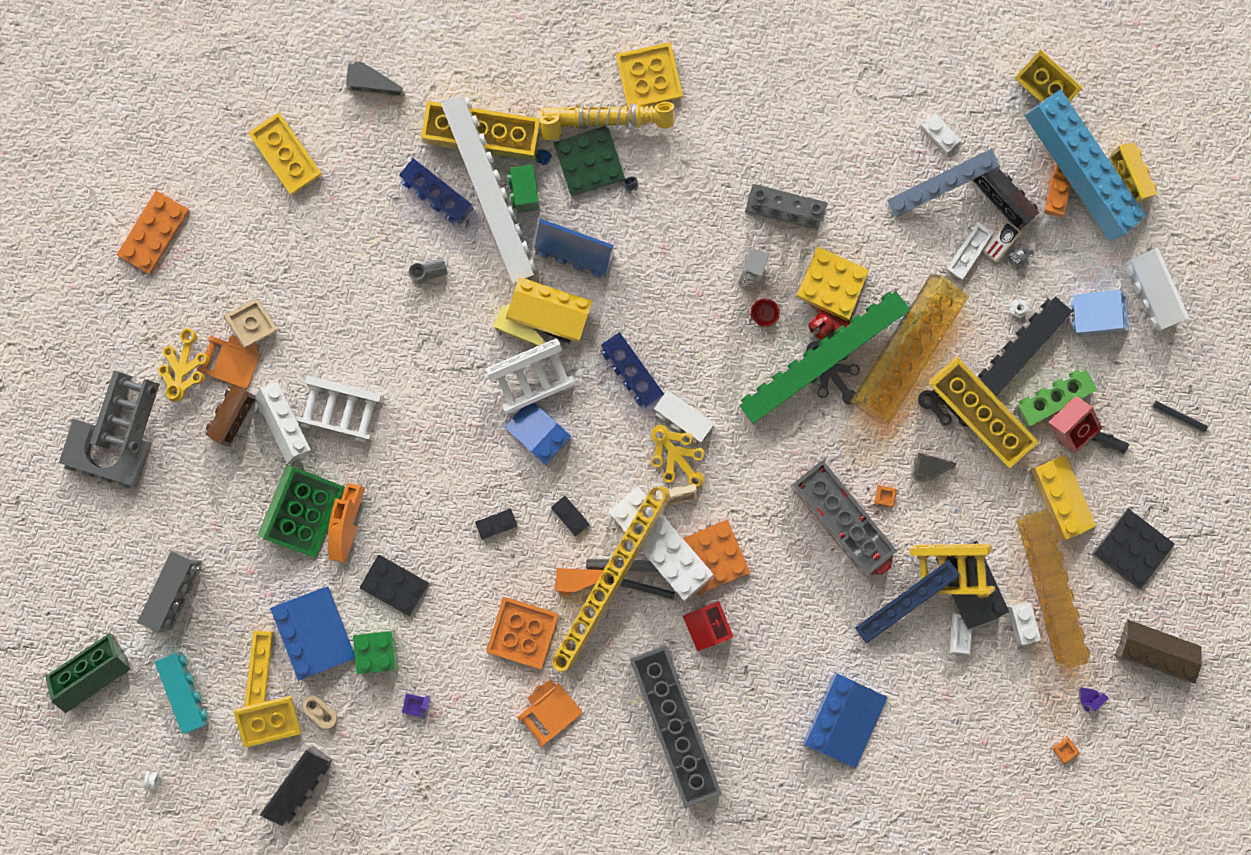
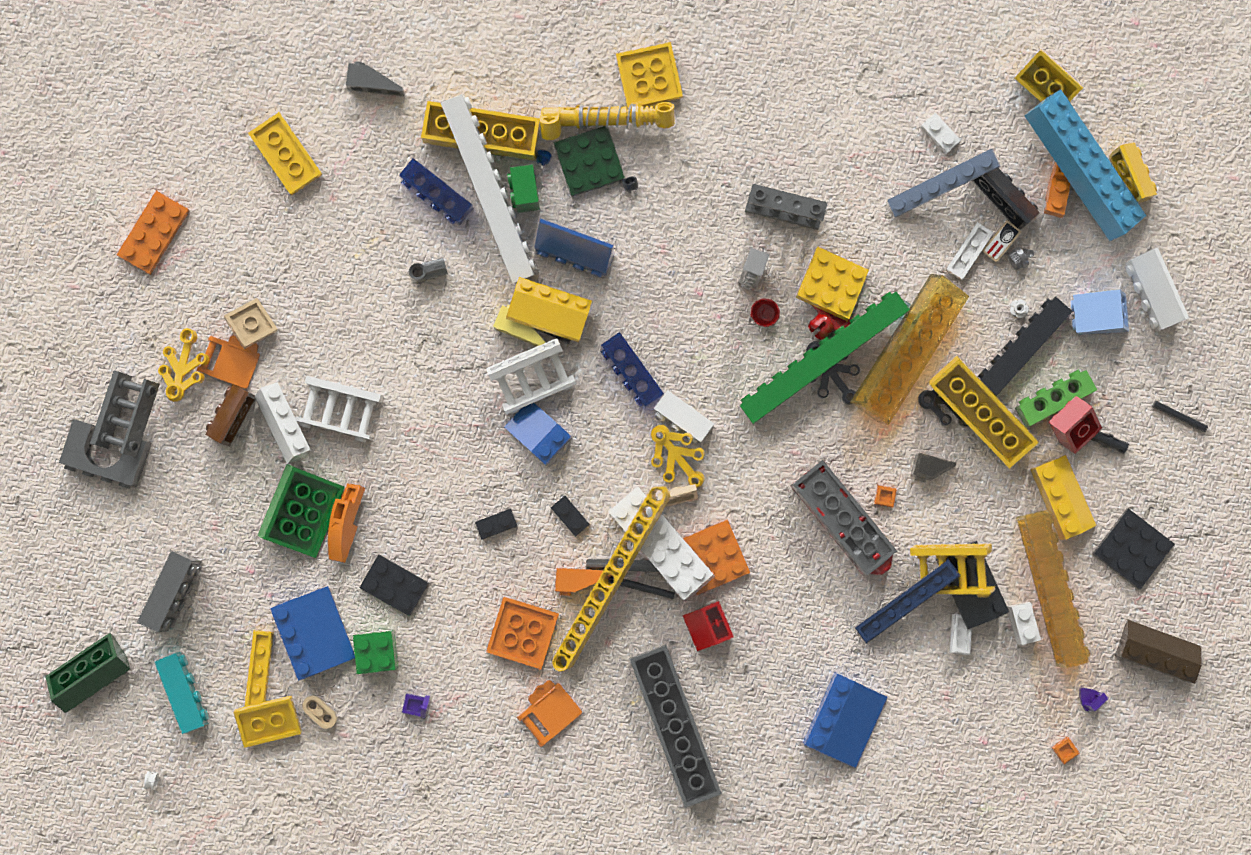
(296, 786): black slope -> none

